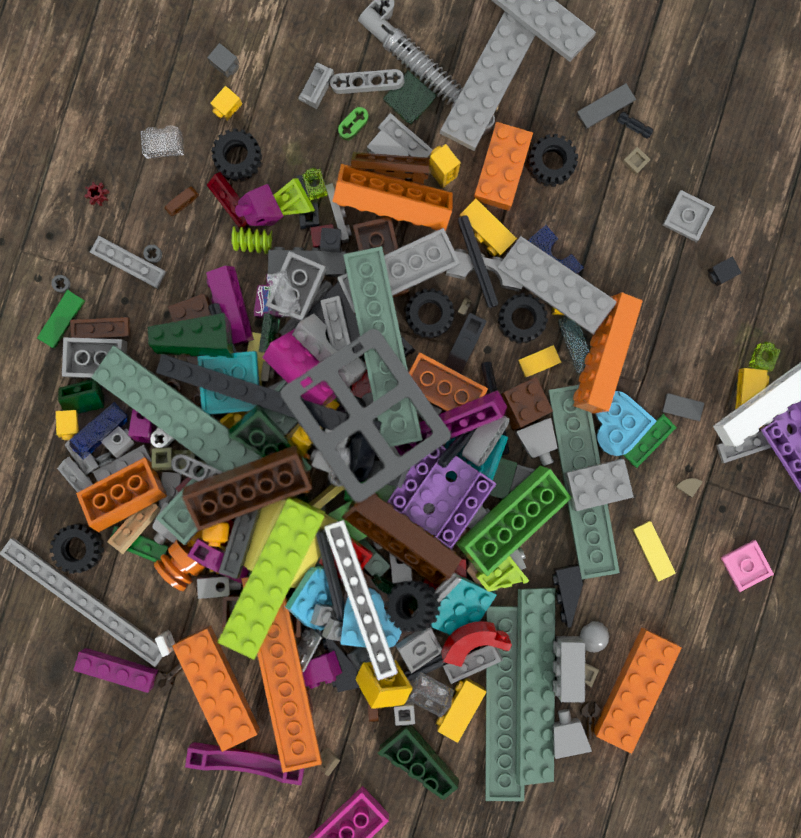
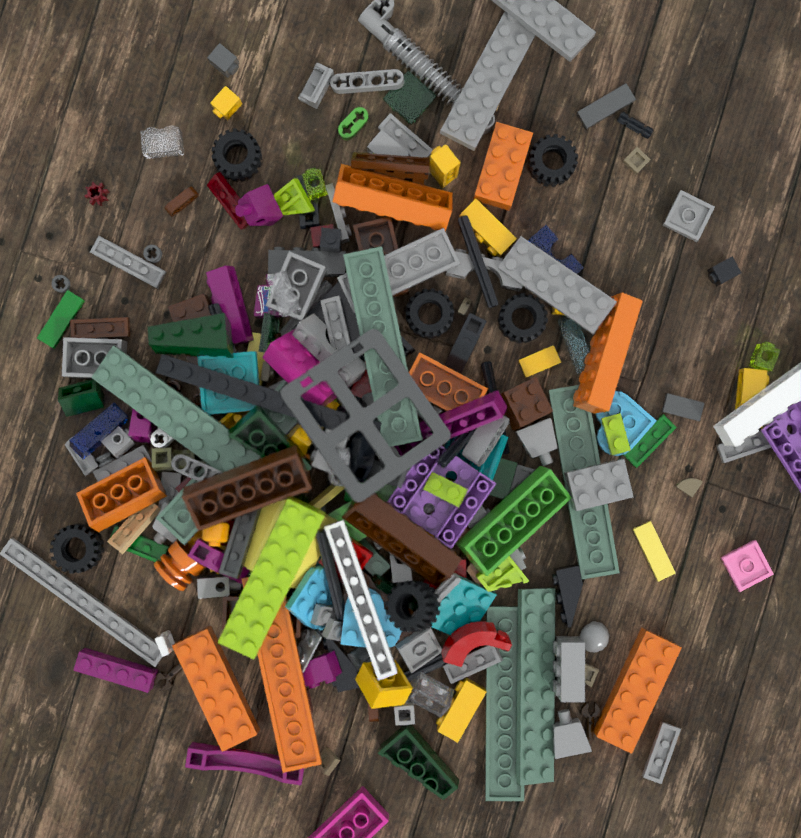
(67, 424): yellow brick -> none
(74, 475): light grey plate -> none
(252, 241): lime piece -> none
(445, 489): none -> lime plate
(615, 434): none -> lime plate
(661, 752): none -> light grey plate

